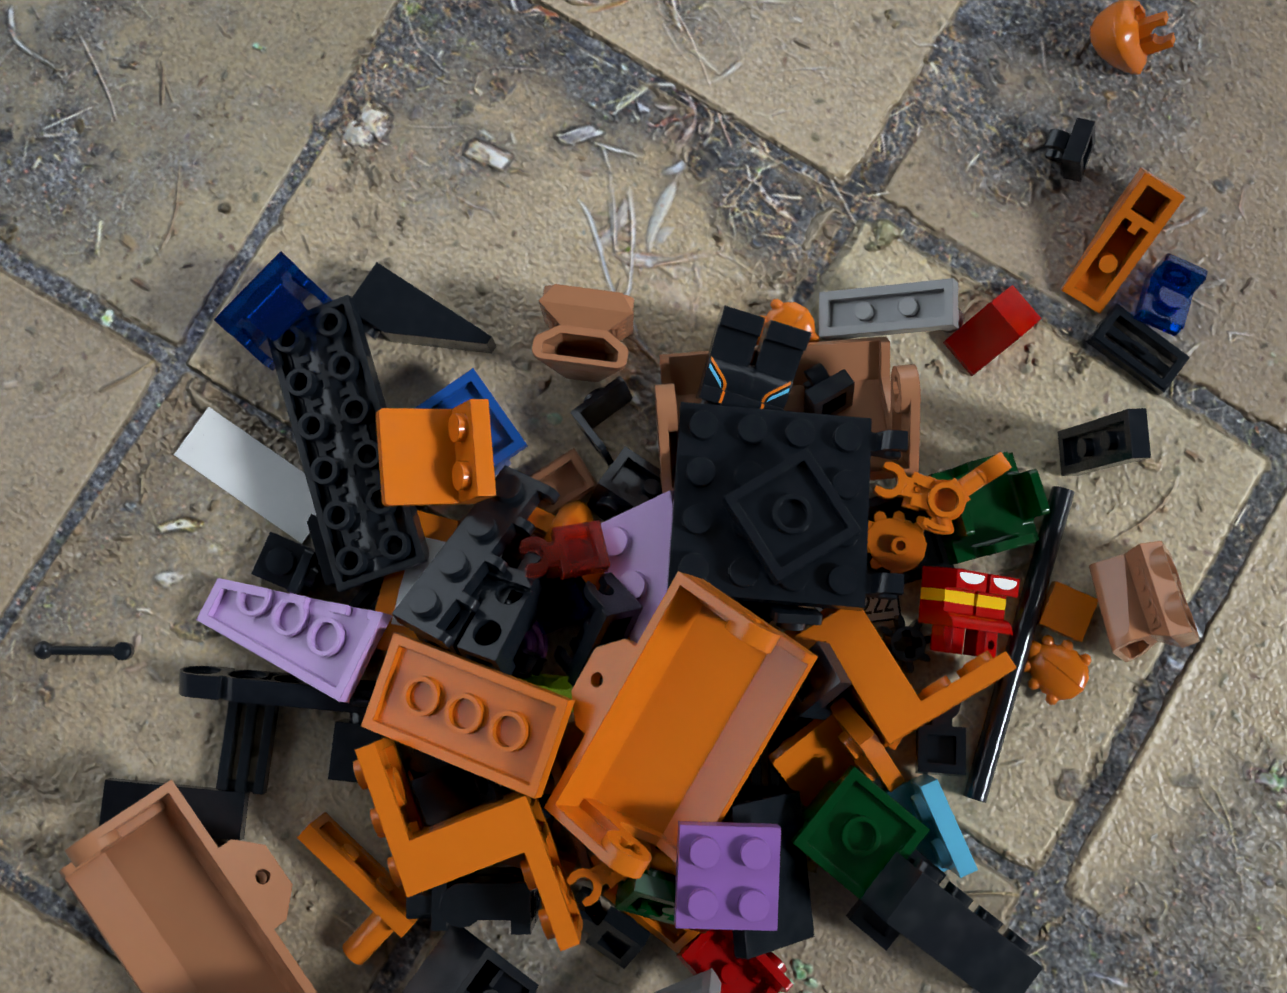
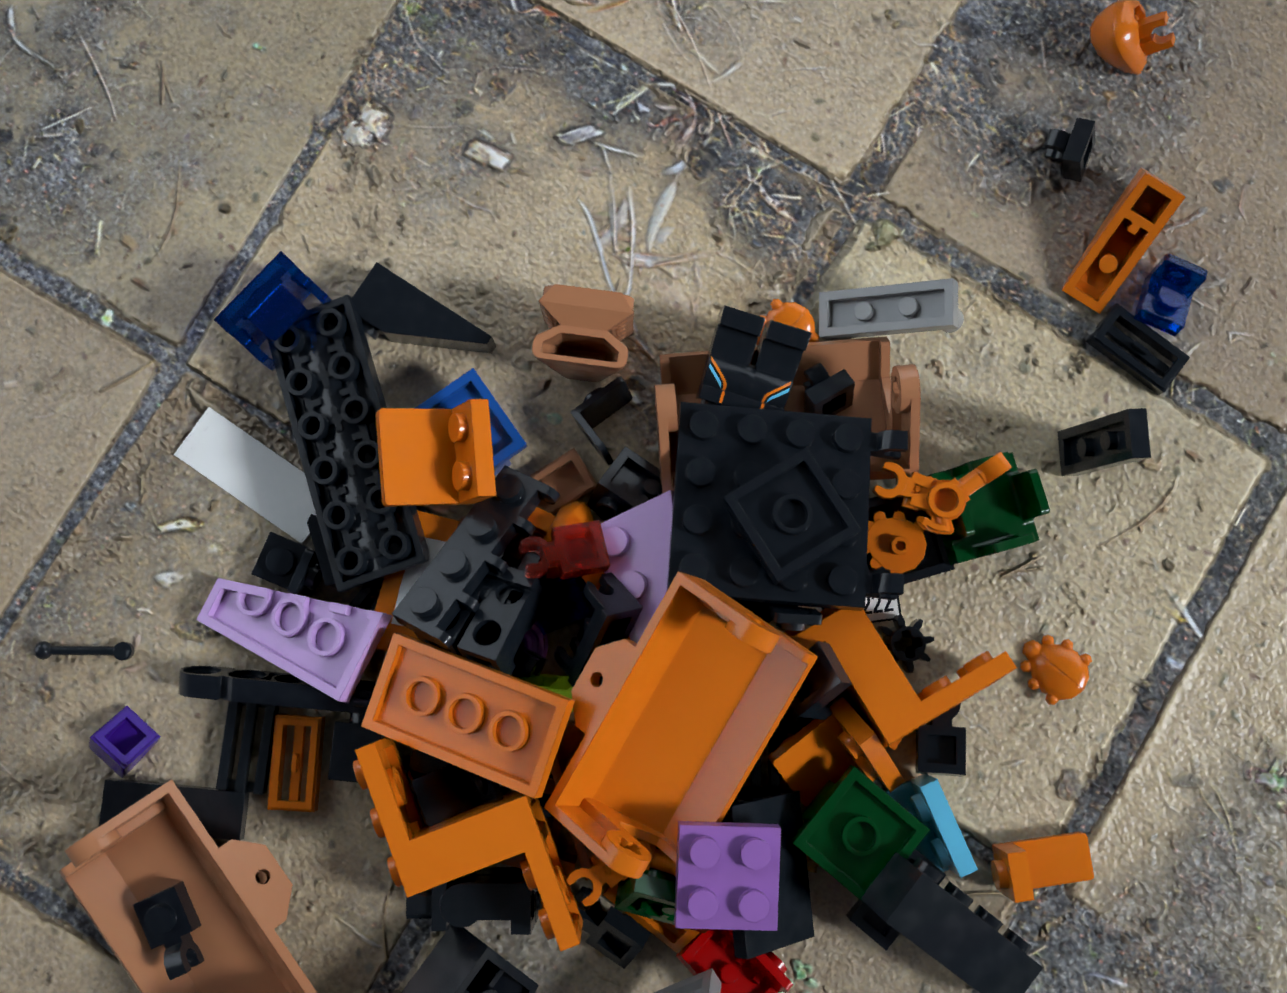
(123, 741): none -> dark purple slope
(168, 920): none -> black plate
(314, 763): none -> orange tile
(366, 879): orange piece -> none
(965, 600): red hips -> none
(992, 330): red slope -> none
(1019, 644): black piece -> none
(1040, 863): none -> orange bracket
(1067, 611): orange tile -> none
(1142, 601): nougat piece -> none

